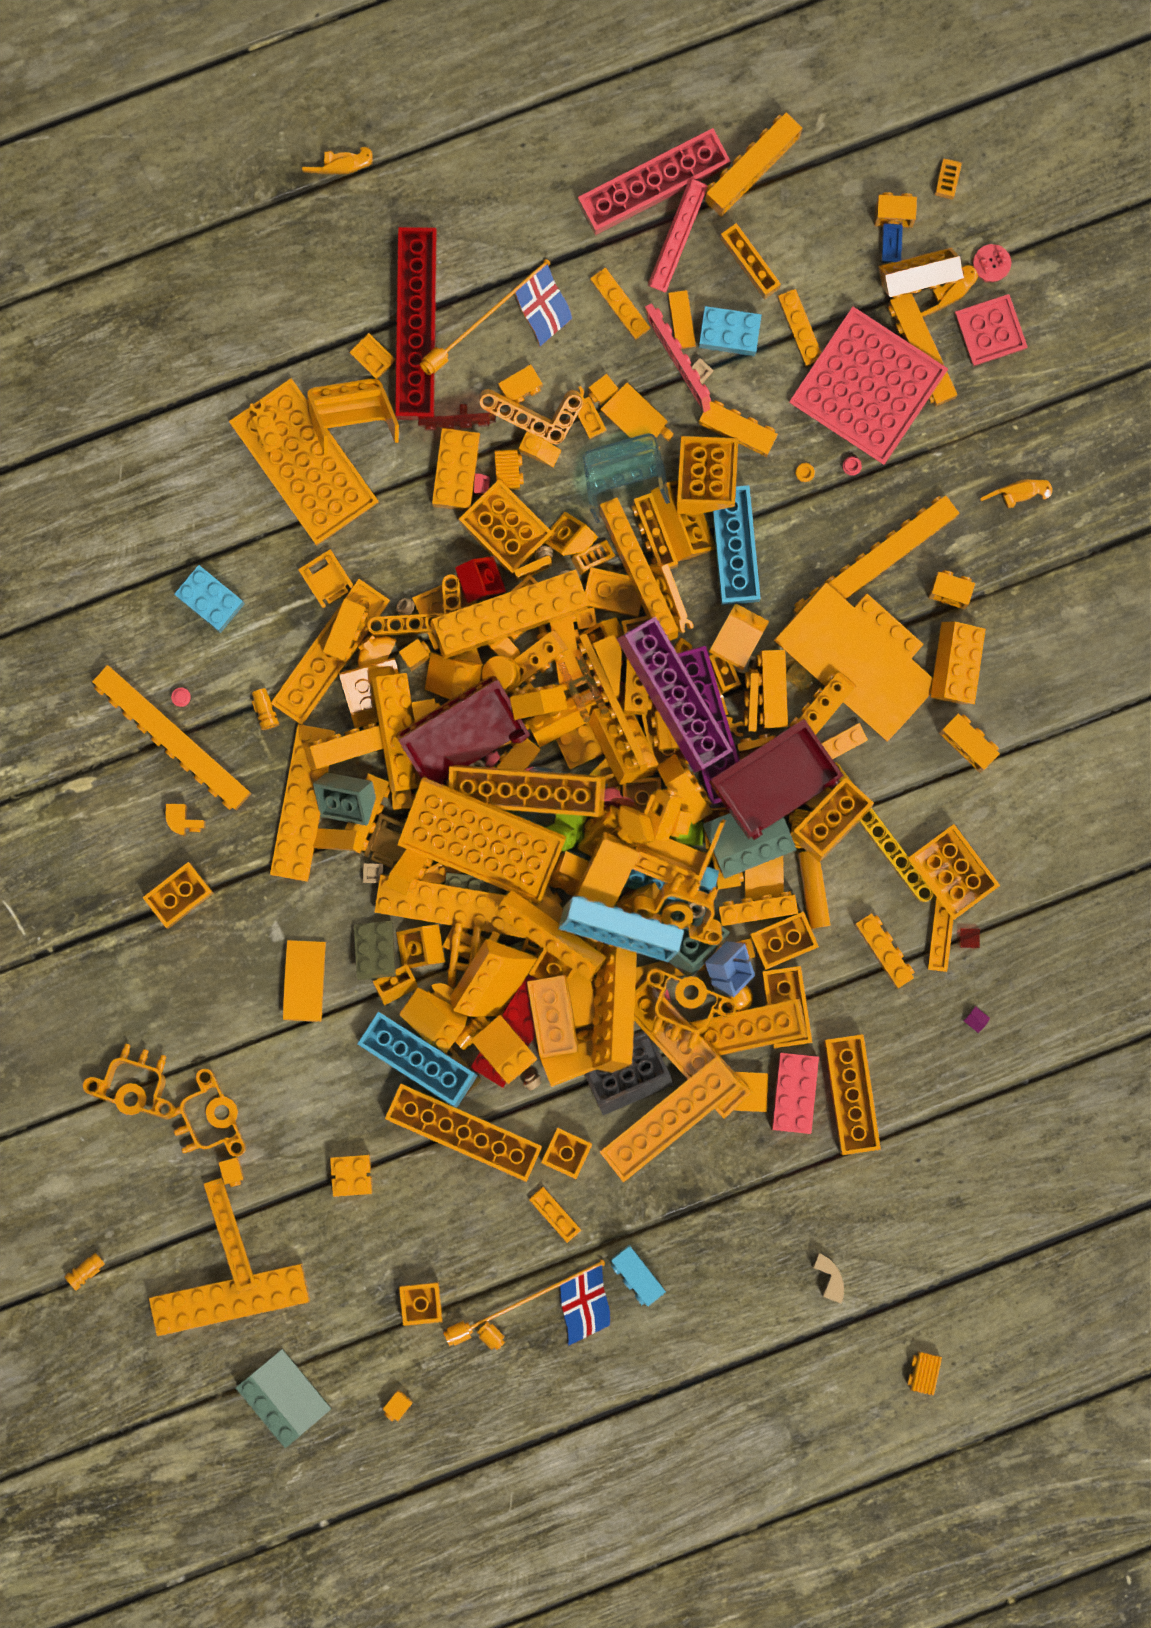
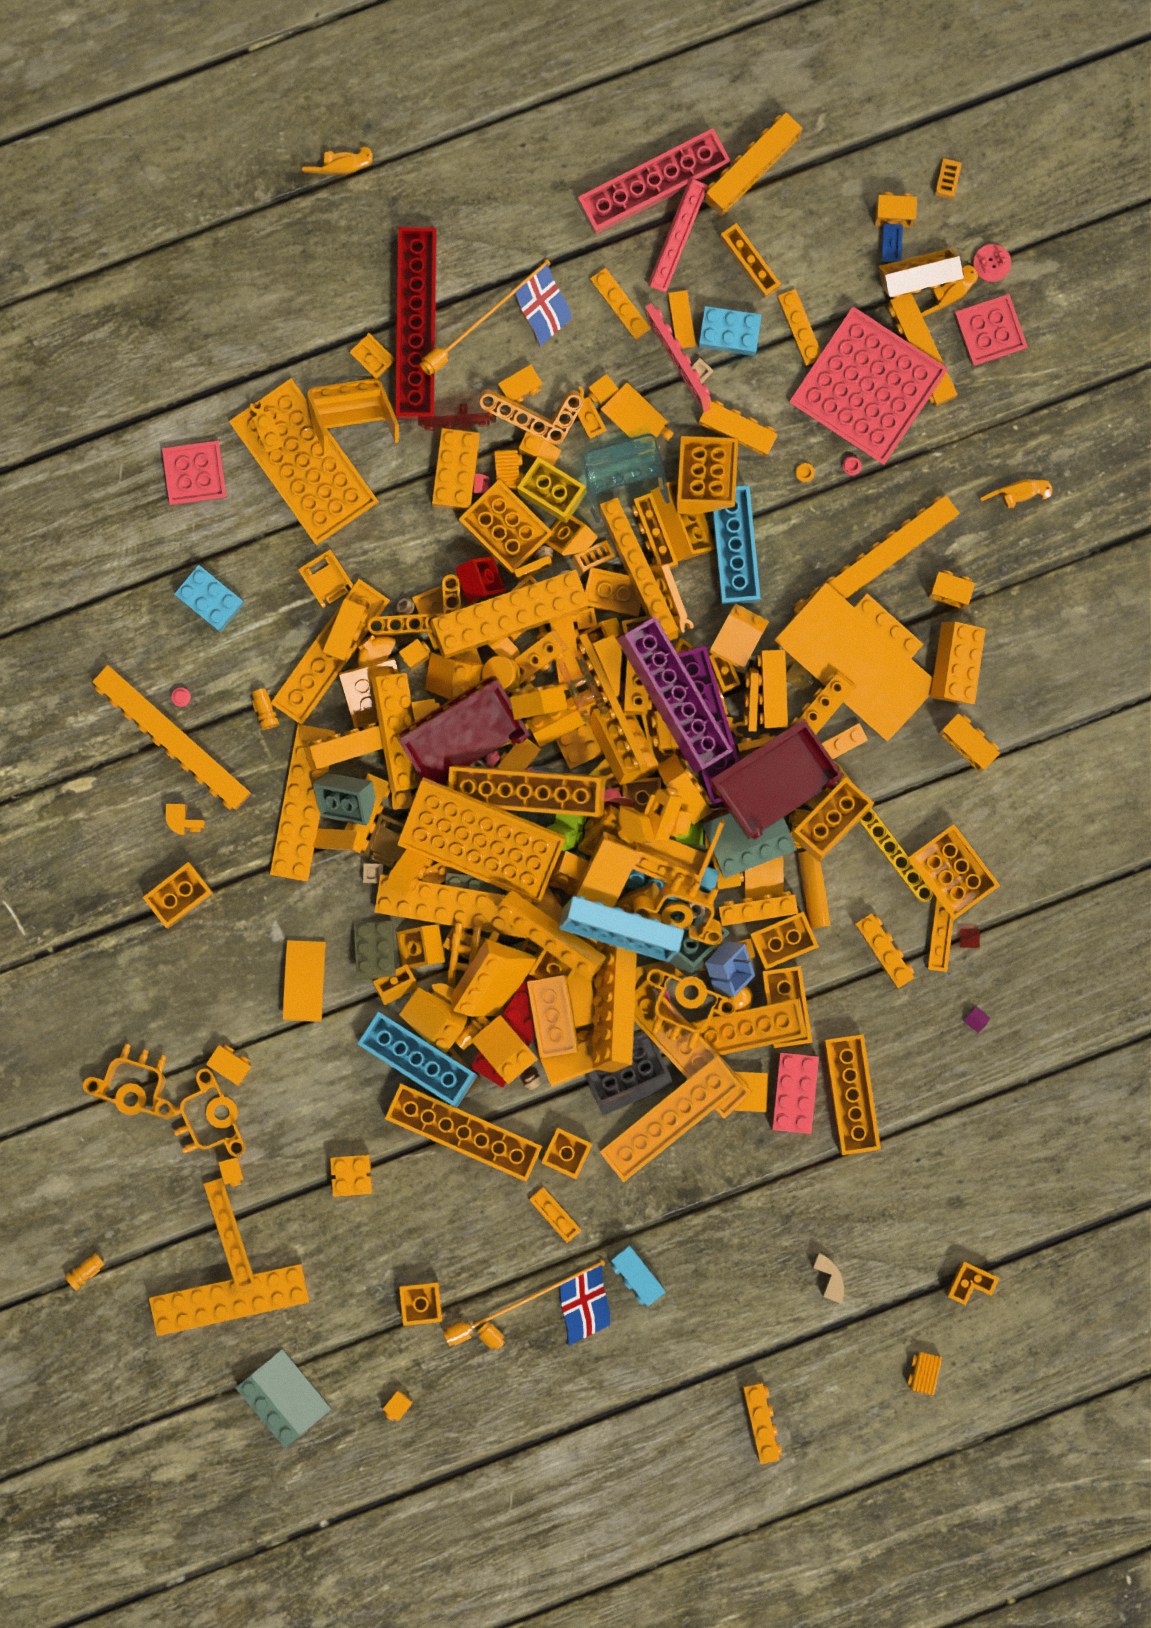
(194, 473): none -> coral plate
(229, 1065): none -> light orange brick
(552, 490): none -> yellow brick
(763, 1429): none -> light orange brick
(970, 1277): none -> light orange brick

